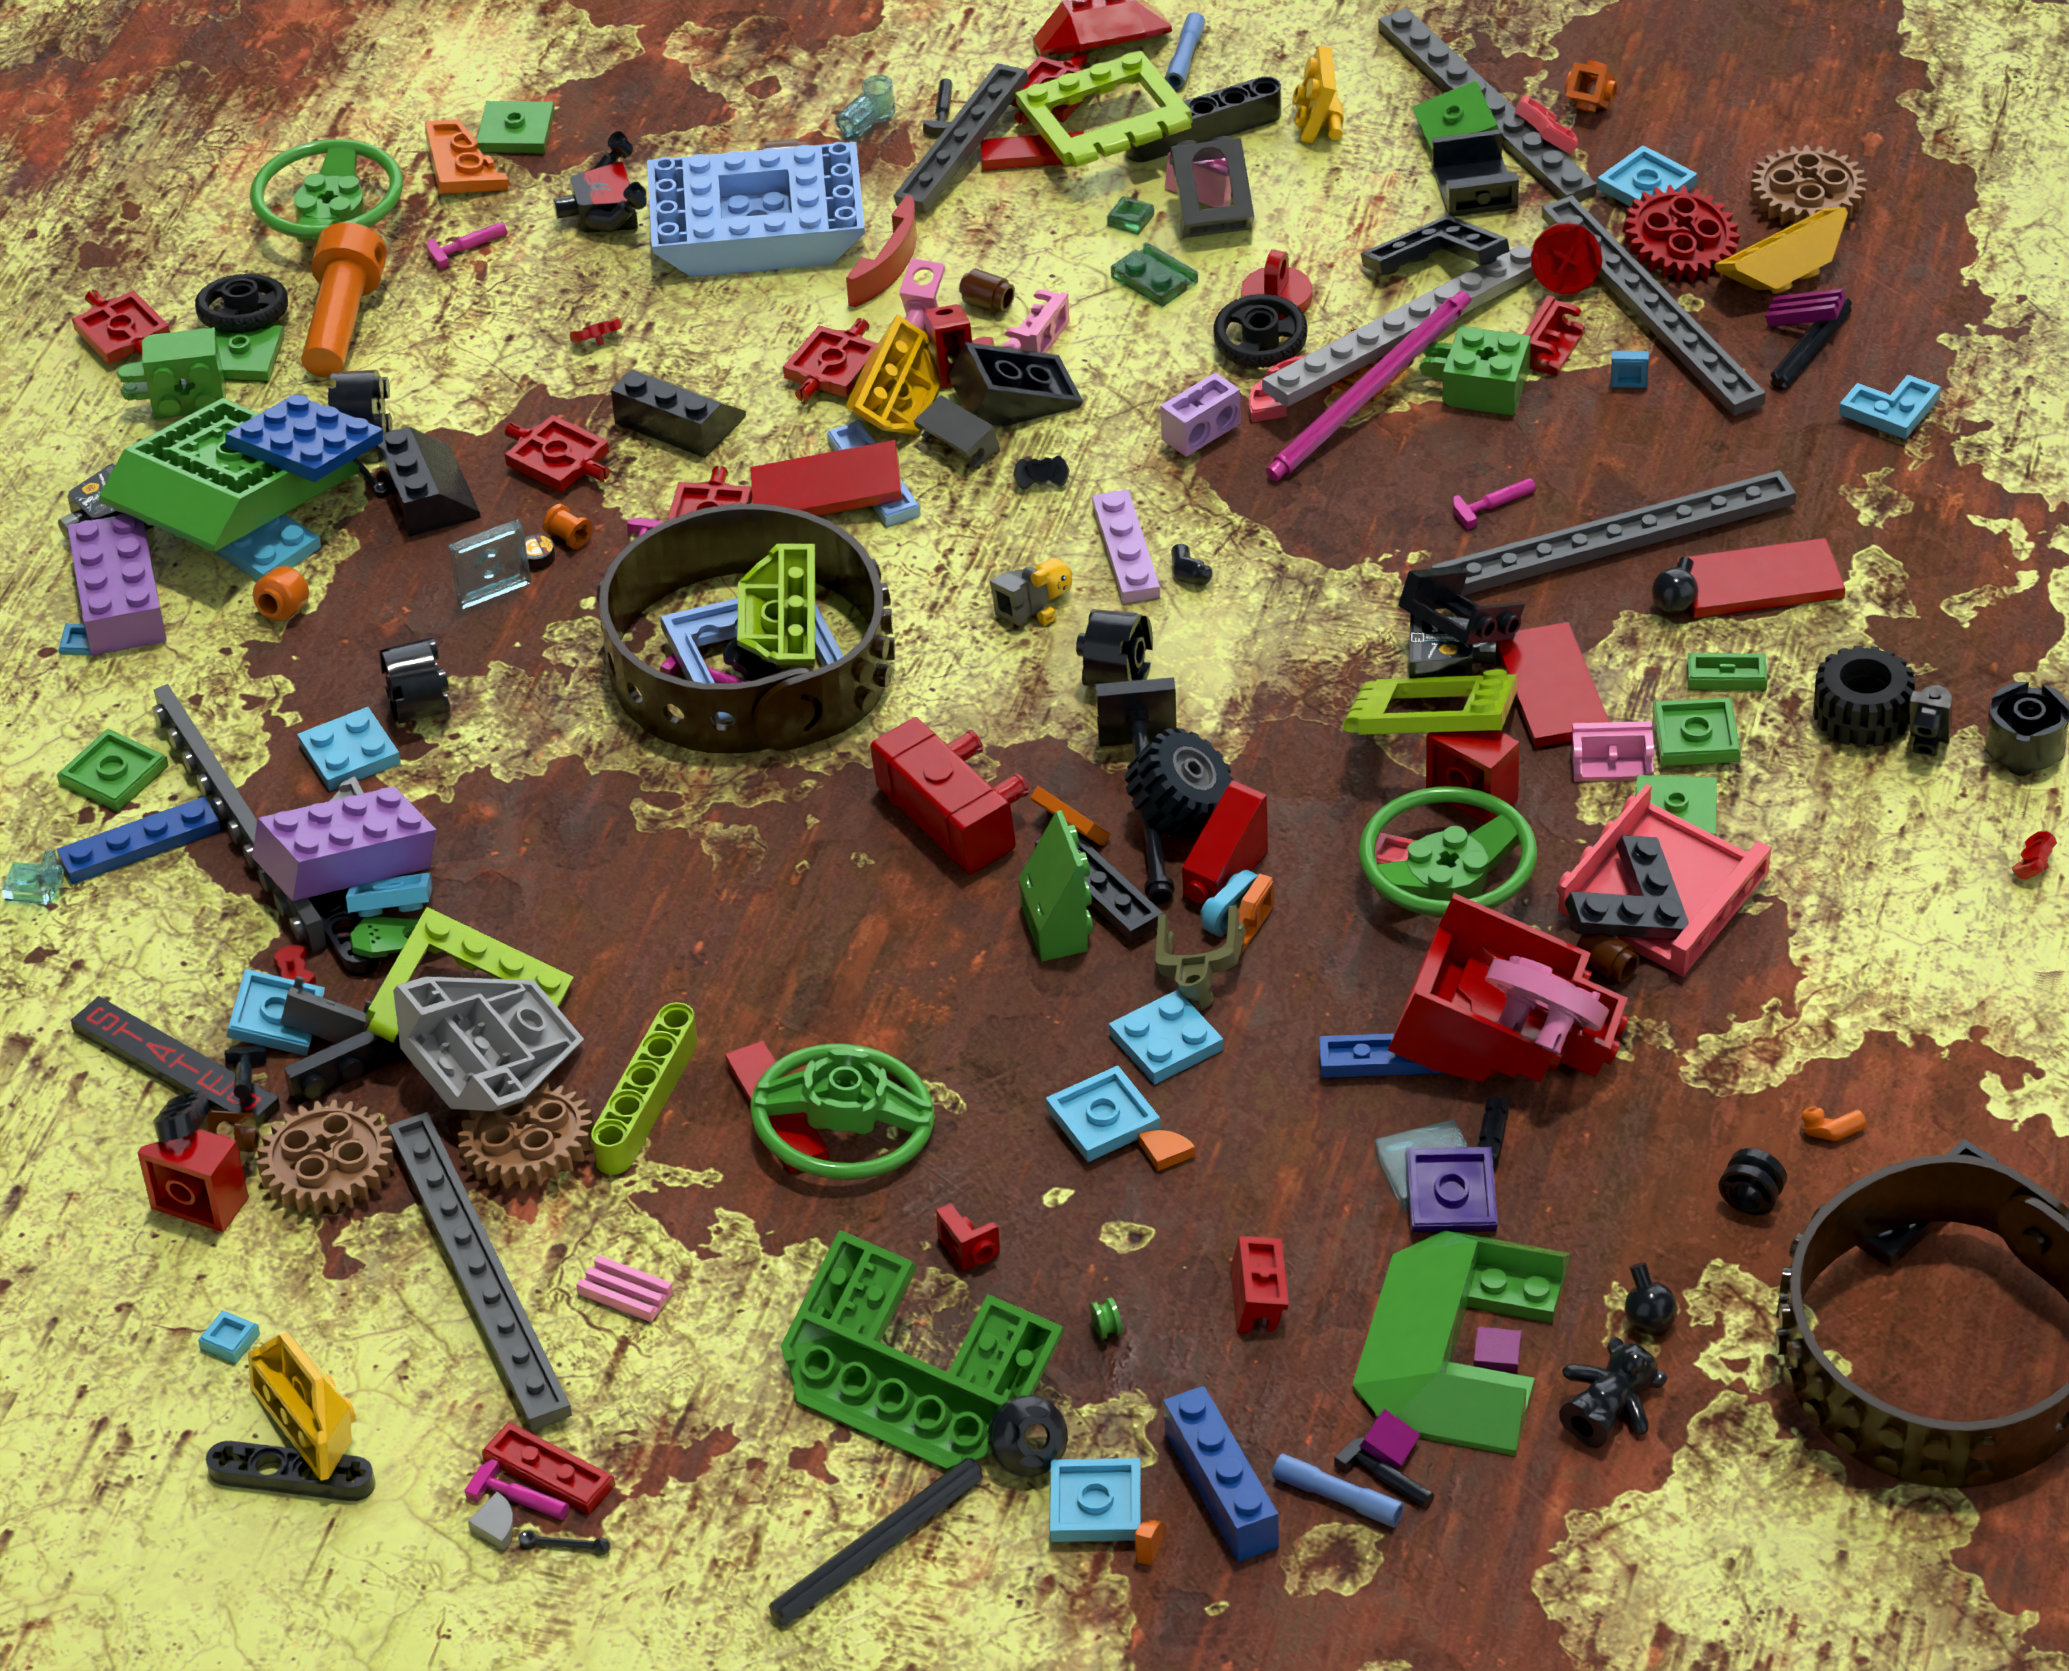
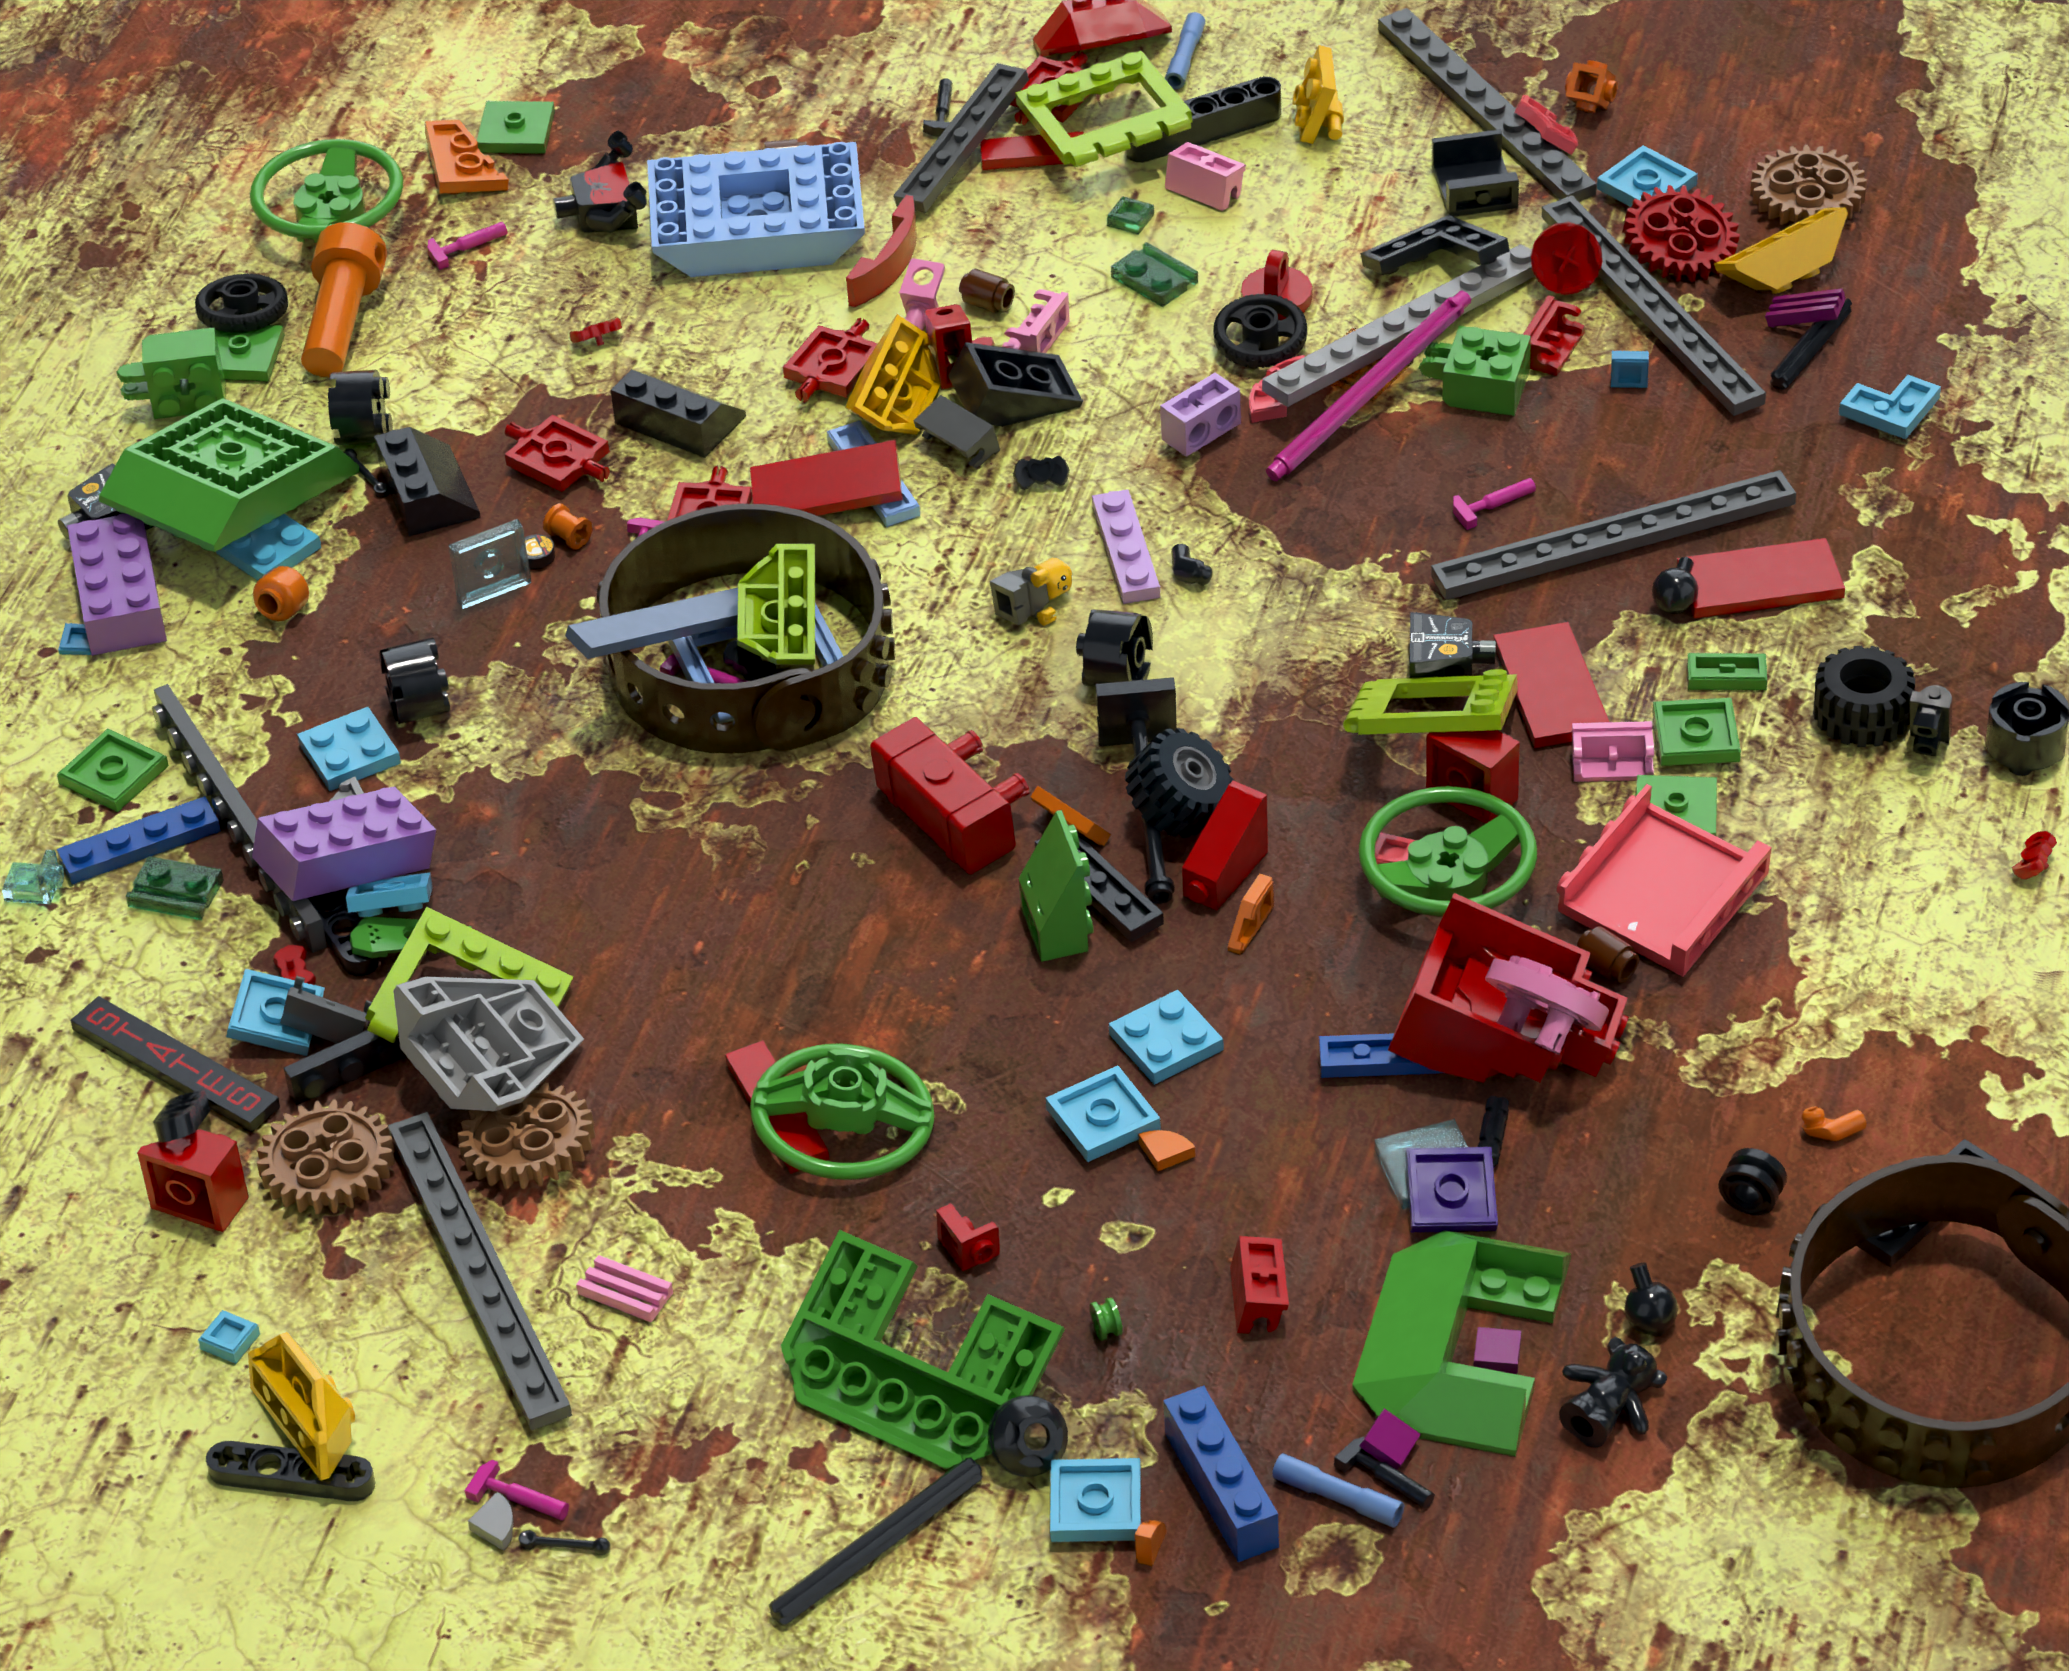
(118, 325): red plate -> none
(174, 888): none -> clear green plate
(243, 1058): black piece -> none
(245, 1130): reddish brown bracket -> none
(304, 437): blue plate -> none
(549, 1468): red tile -> none
(644, 1088): lime beam -> none
(655, 624): none -> tile
(872, 105): clear light blue piece -> none
(1195, 971): olive piece -> none
(1212, 220): dark grey panel -> none
(1215, 909): medium azure plate -> none
(1442, 589): black panel -> none
(1455, 113): bright green plate -> none
(1648, 913): black plate -> none

